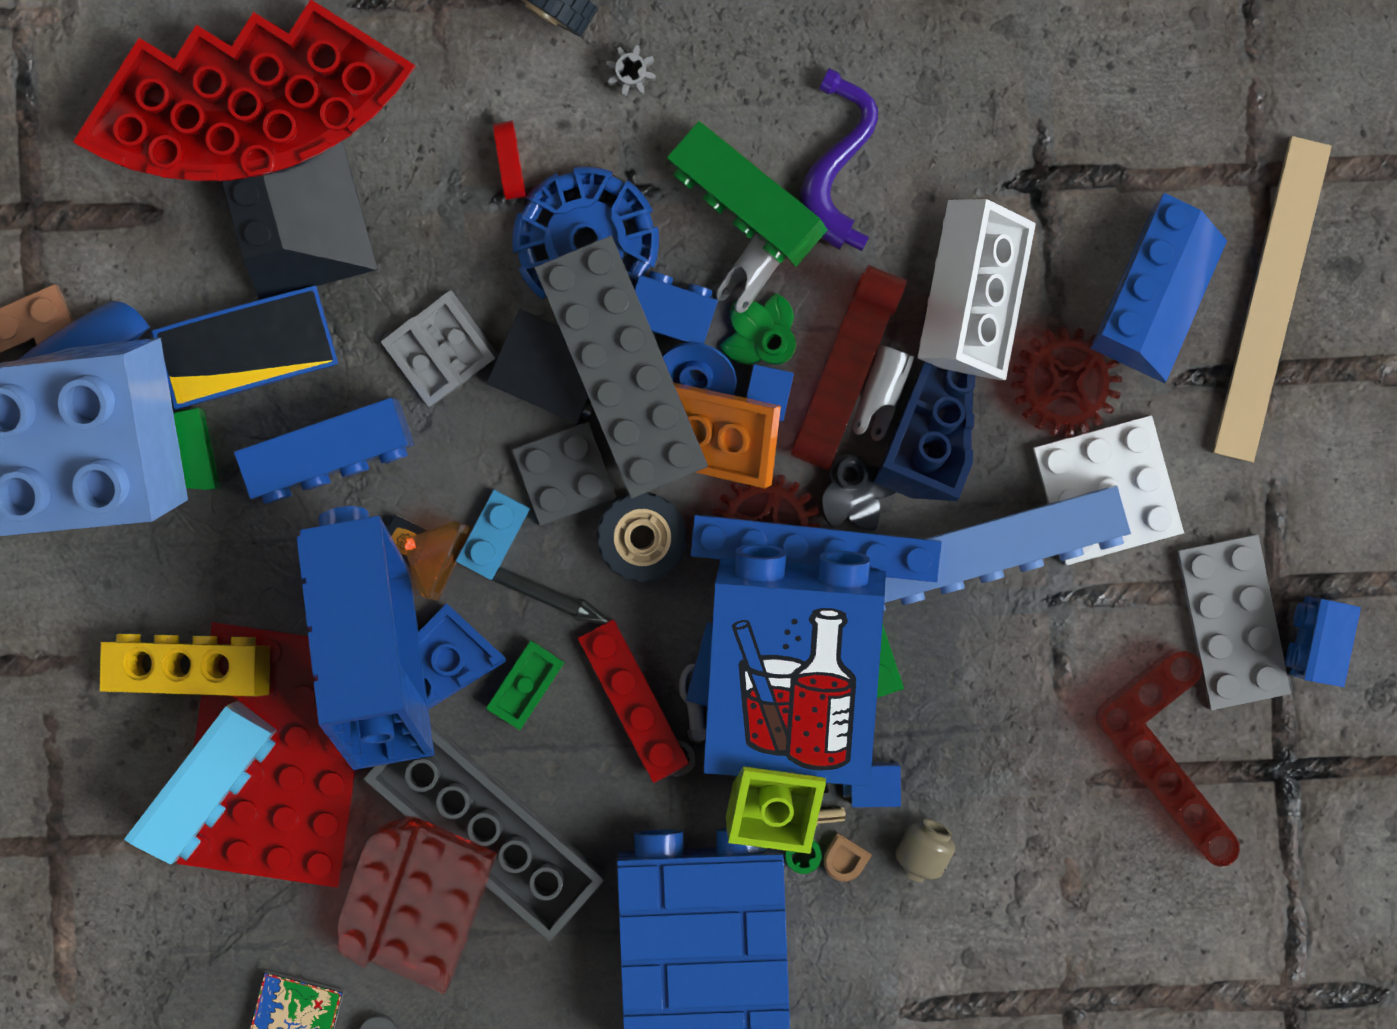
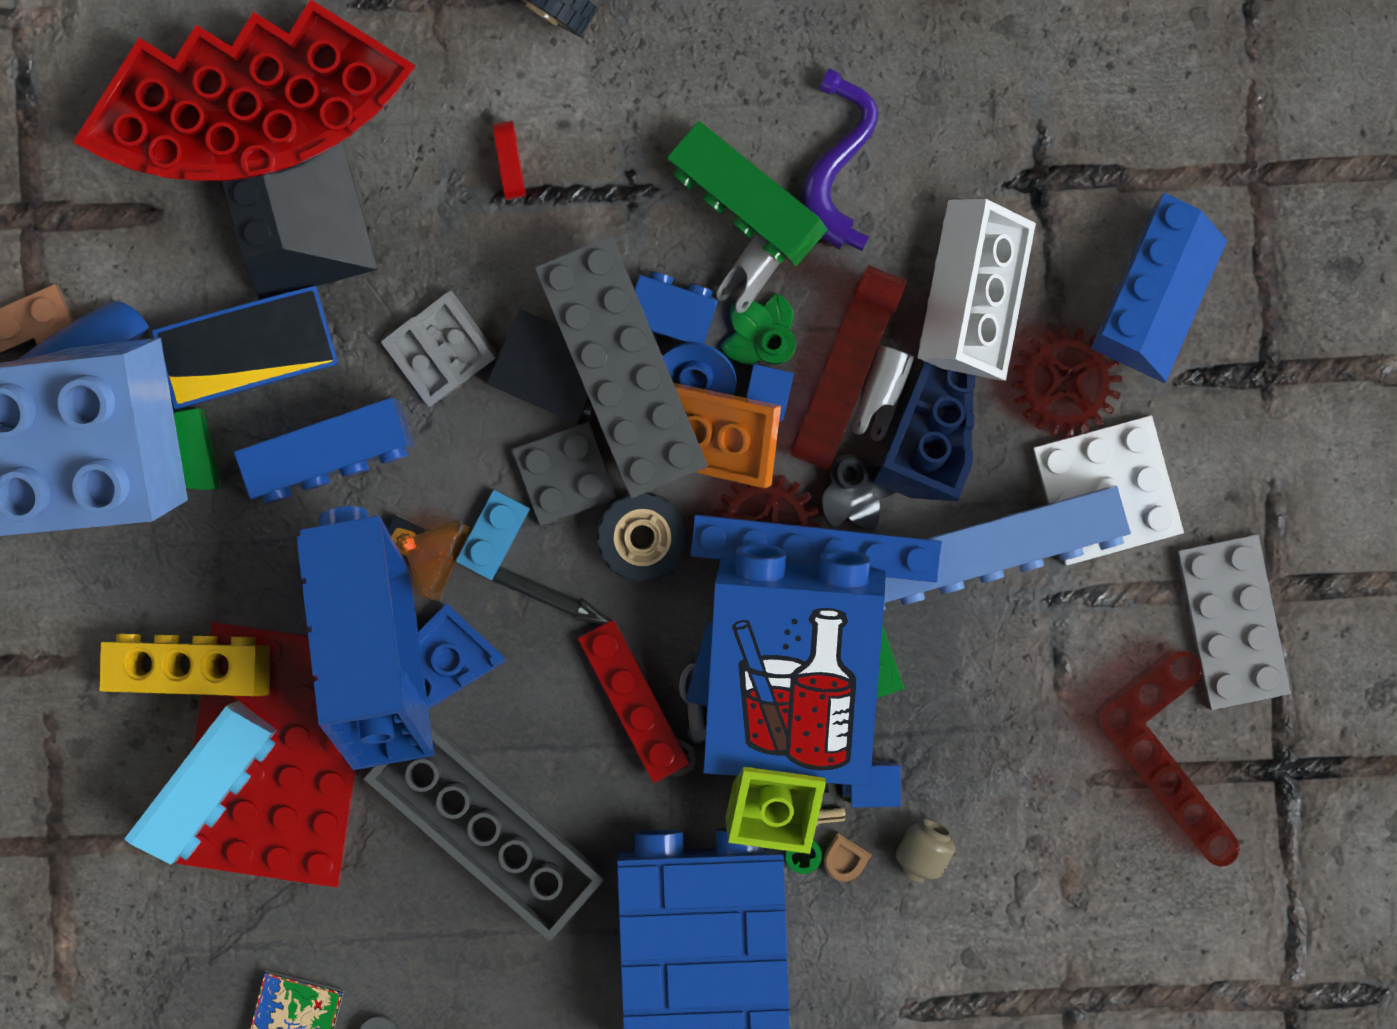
(414, 901): clear red plate -> none
(525, 685): green plate -> none
(582, 214): blue plate -> none
(627, 81): light grey gear -> none
(1271, 299): tan tile -> none
(1322, 641): blue slope -> none

